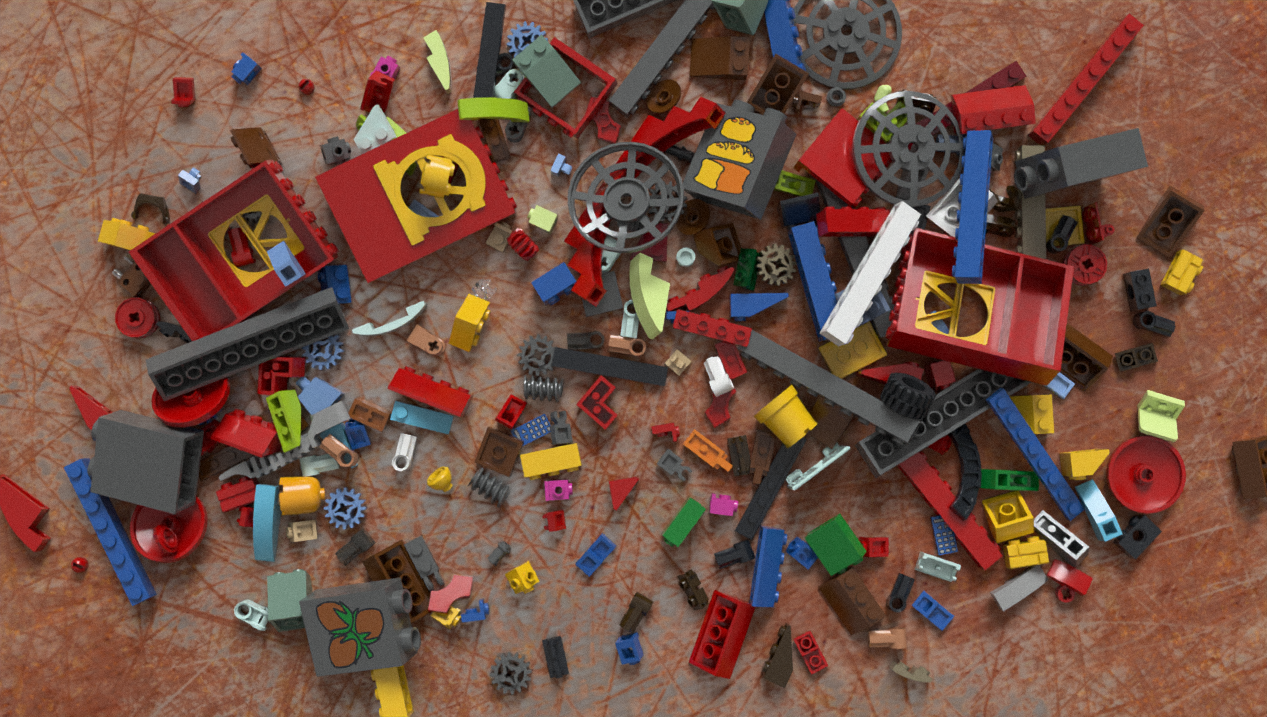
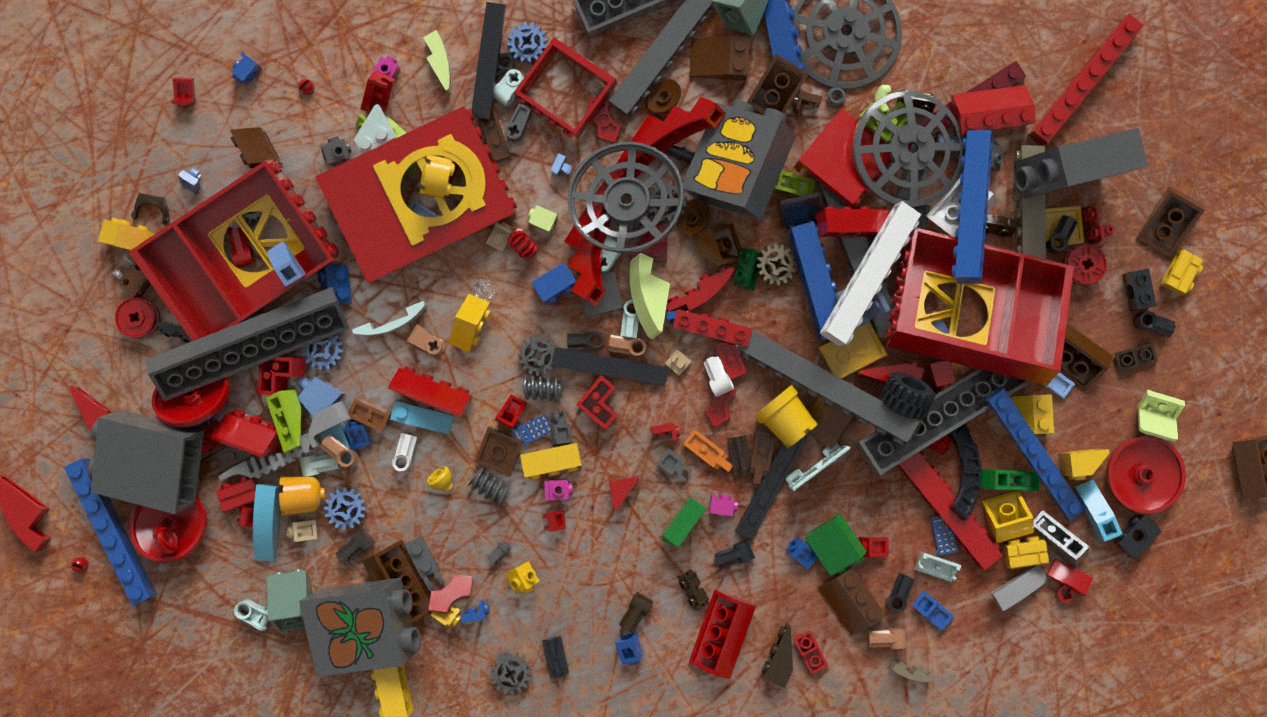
(493, 109): lime slope -> none
(546, 71): sand green slope -> none
(595, 554): blue slope -> none
(685, 257): light aqua tile -> none
(749, 304): blue slope -> none
(766, 567): blue slope -> none
(1007, 204): dark brown helmet -> none

